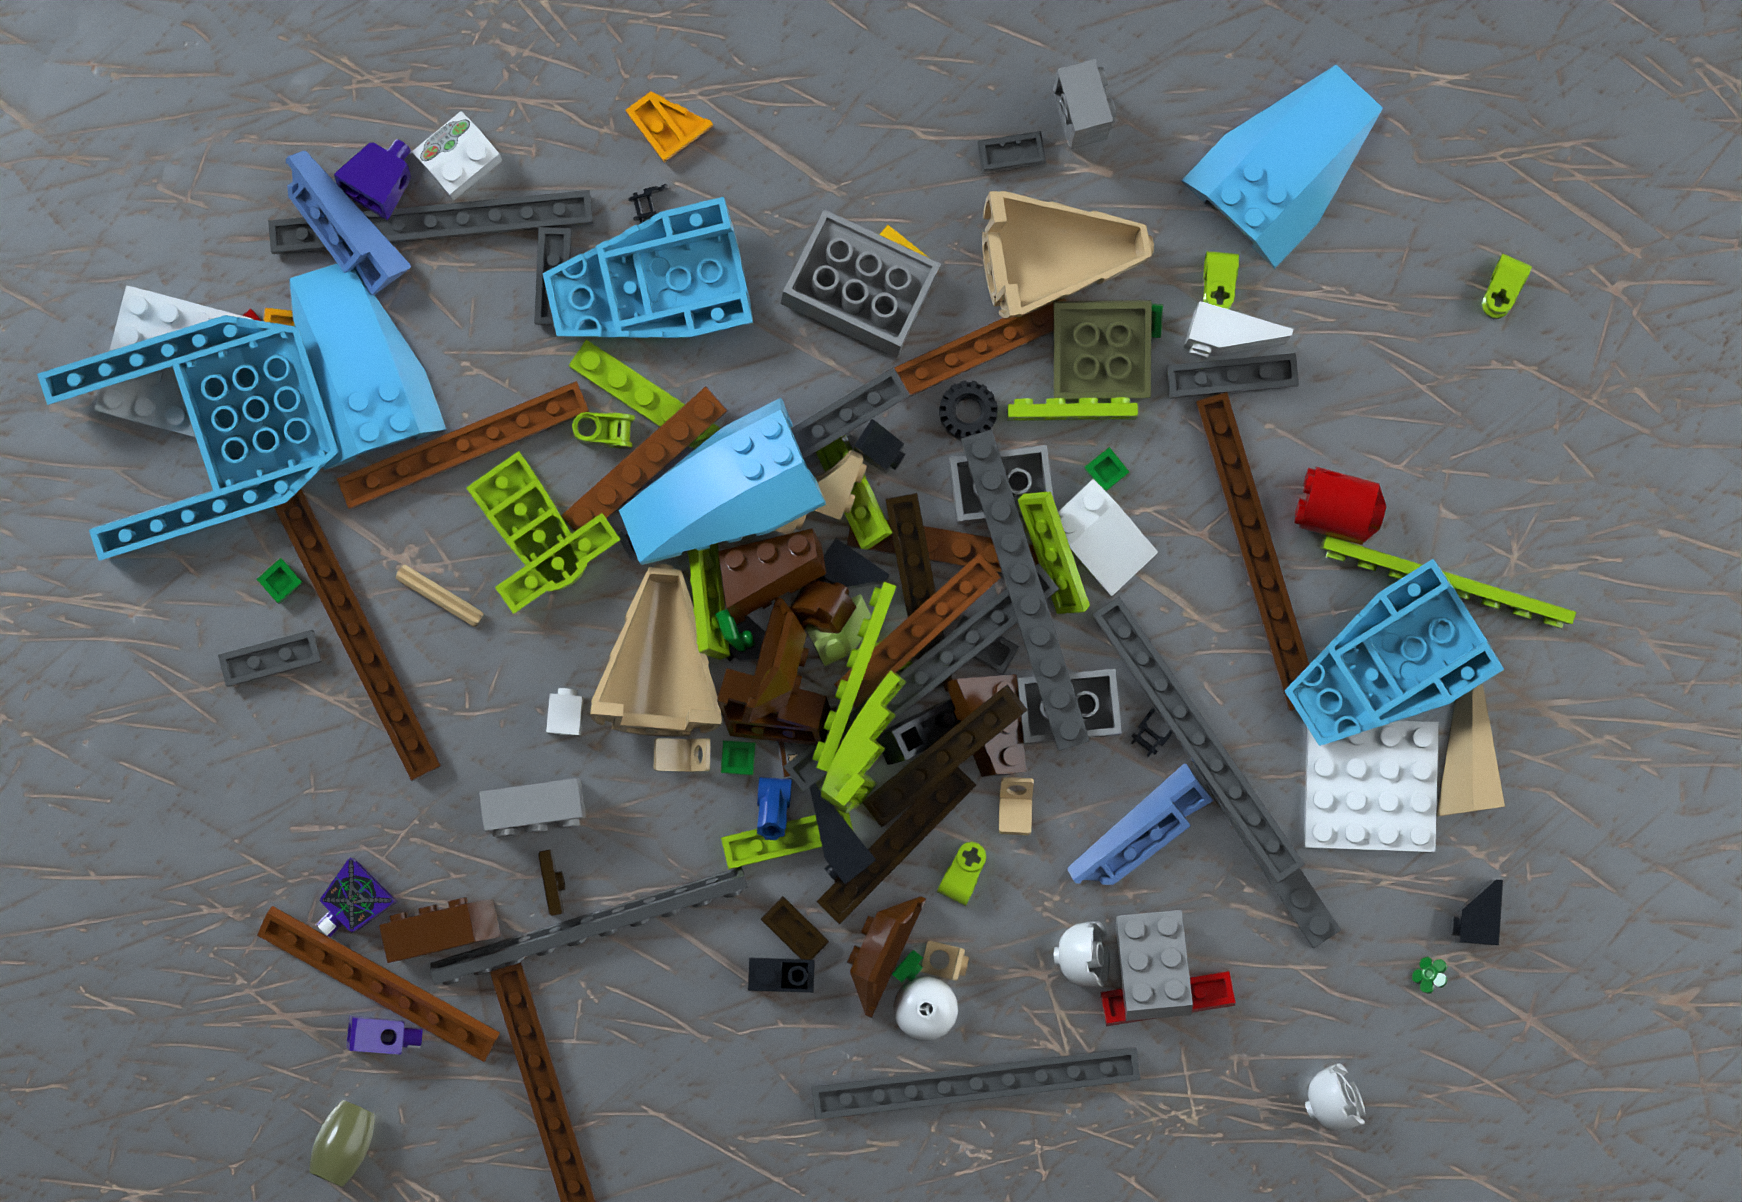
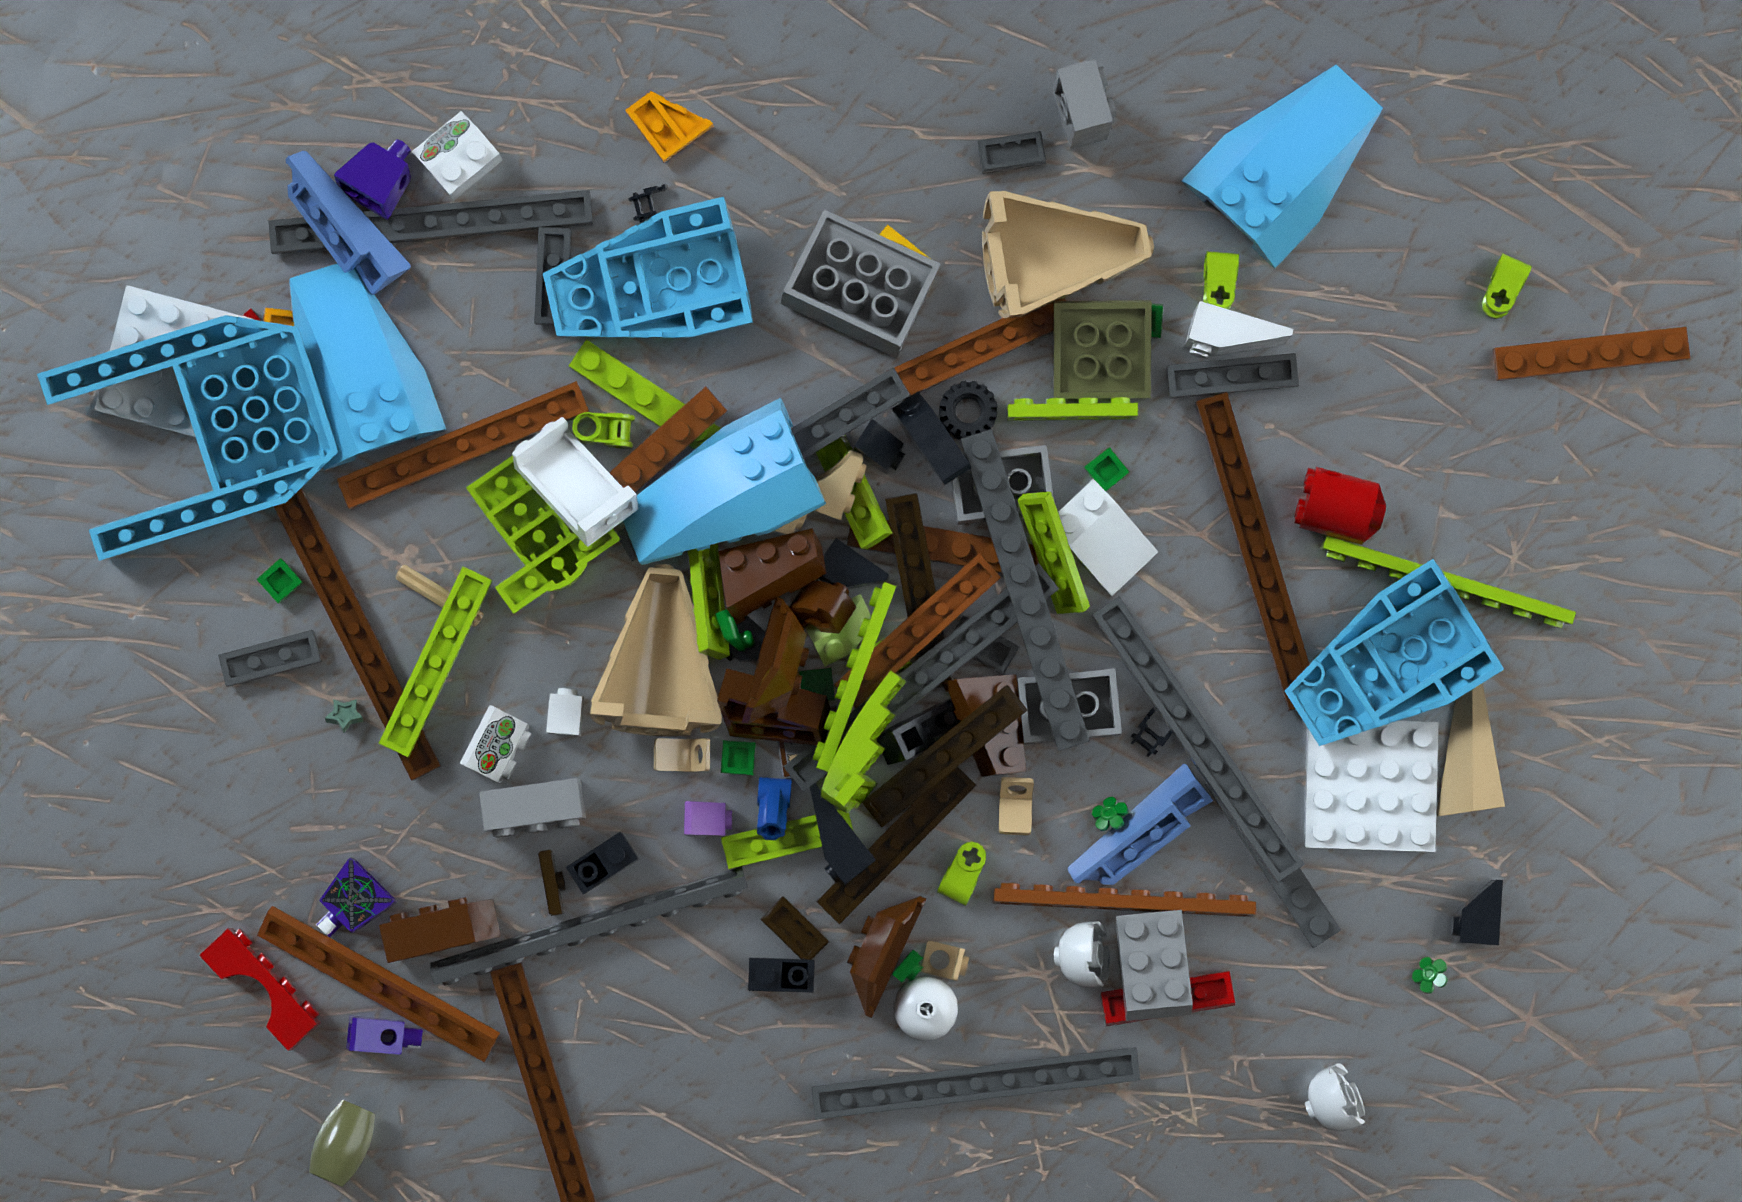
(289, 1018): none -> red arch
(344, 714): none -> sand green piece
(435, 662): none -> lime plate
(496, 744): none -> slope
(573, 482): none -> white panel
(602, 863): none -> black slope
(706, 819): none -> medium lavender slope
(818, 681): none -> green plate
(931, 438): none -> black slope
(1109, 814): none -> green plant
(1110, 900): none -> dark orange plate
(1591, 353): none -> dark orange plate

